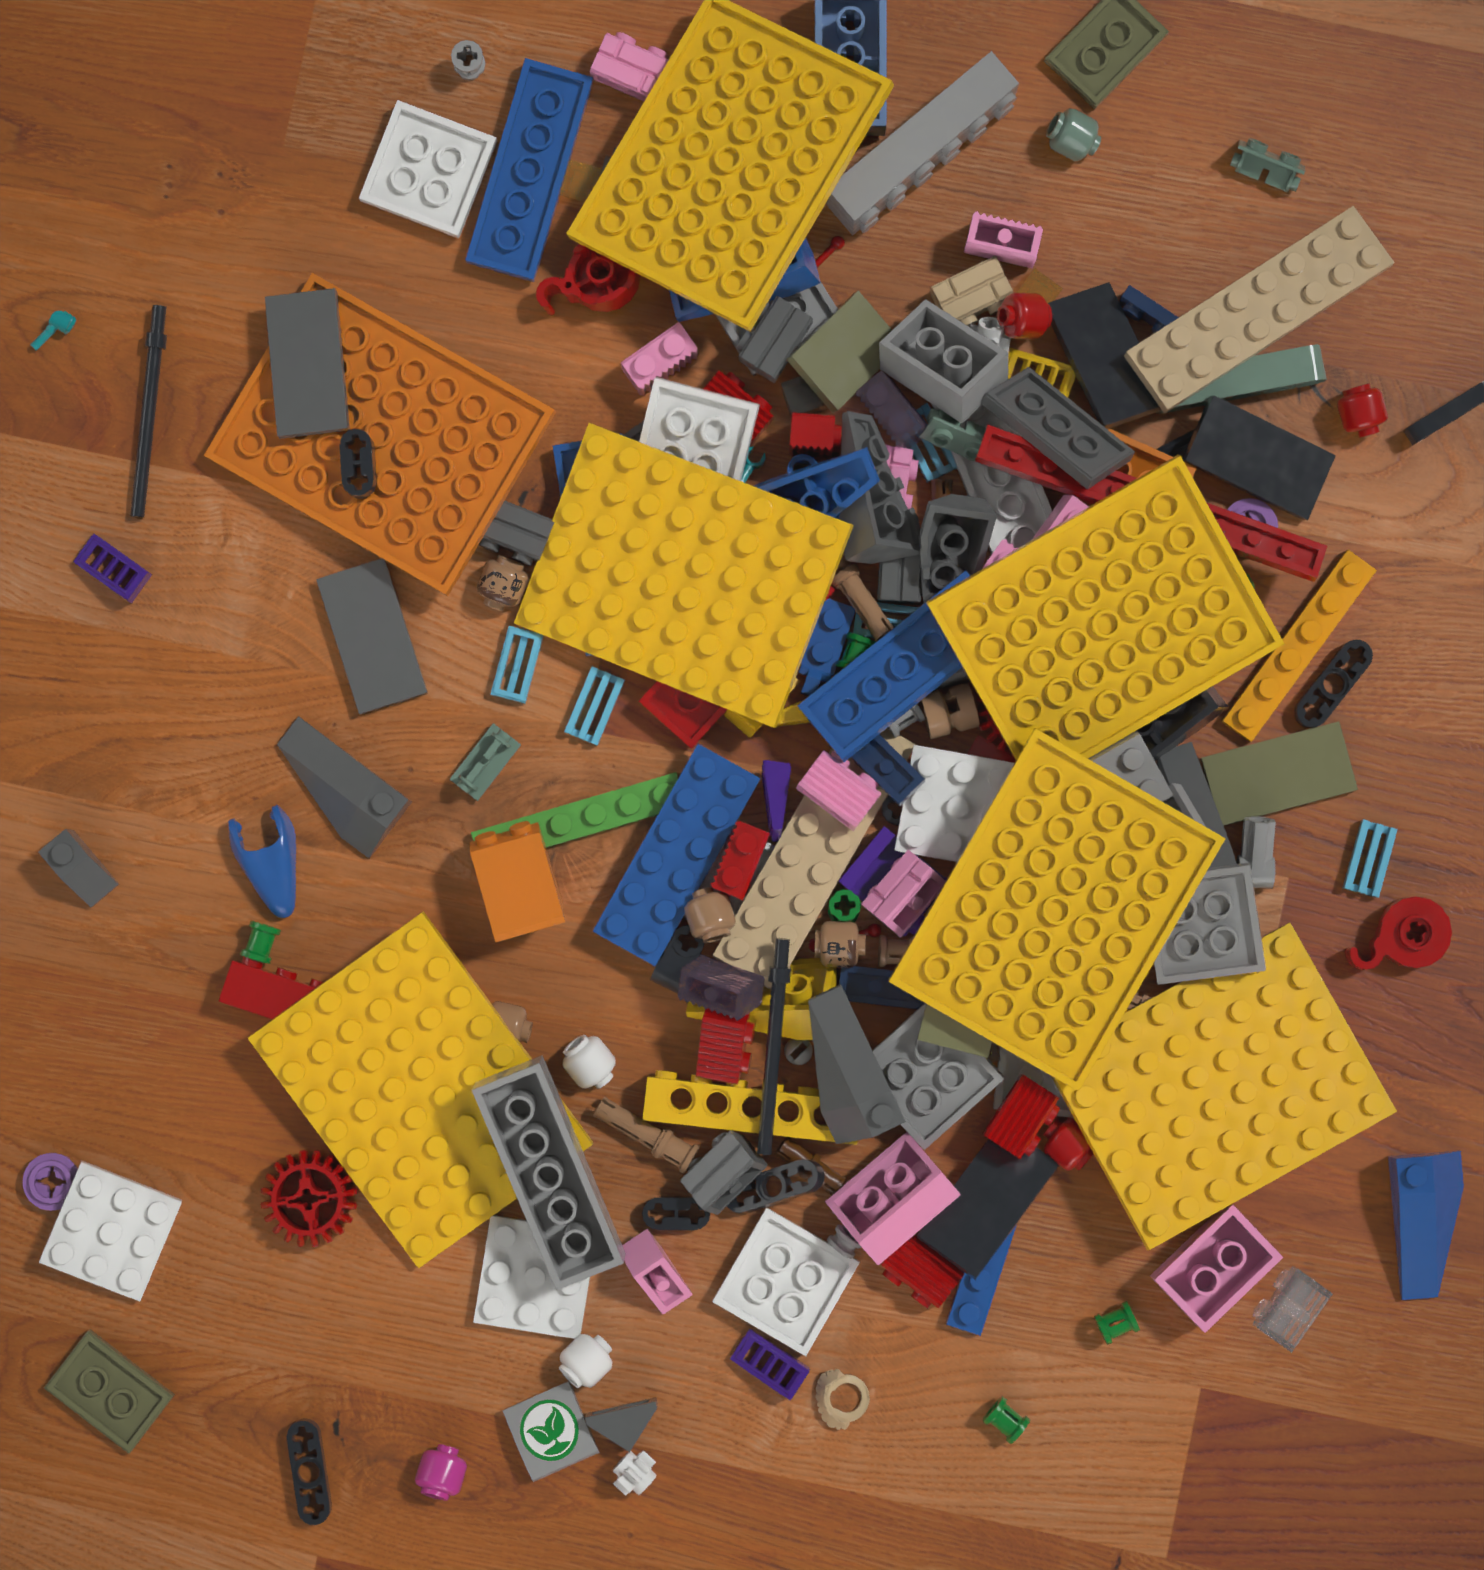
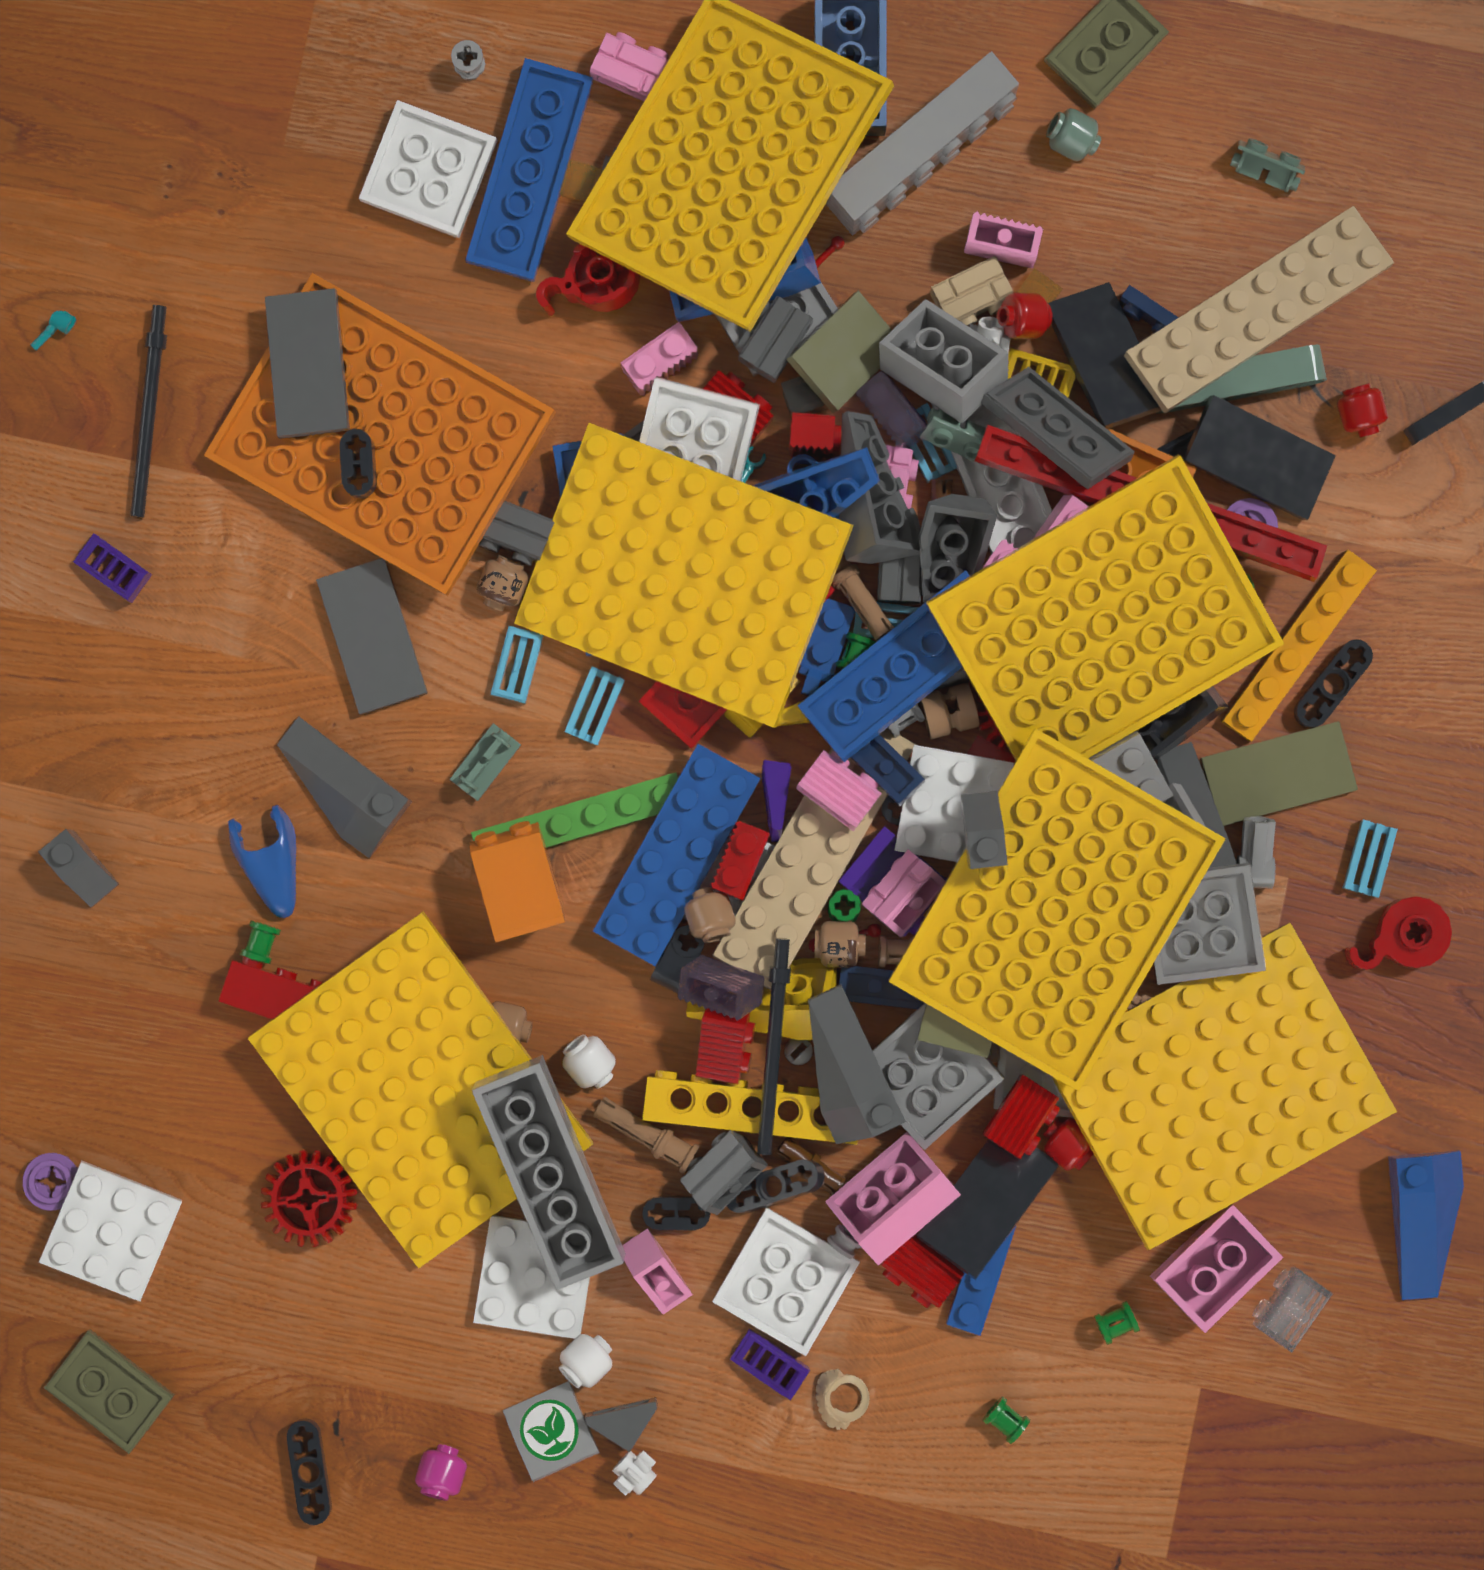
(983, 830): none -> dark grey slope

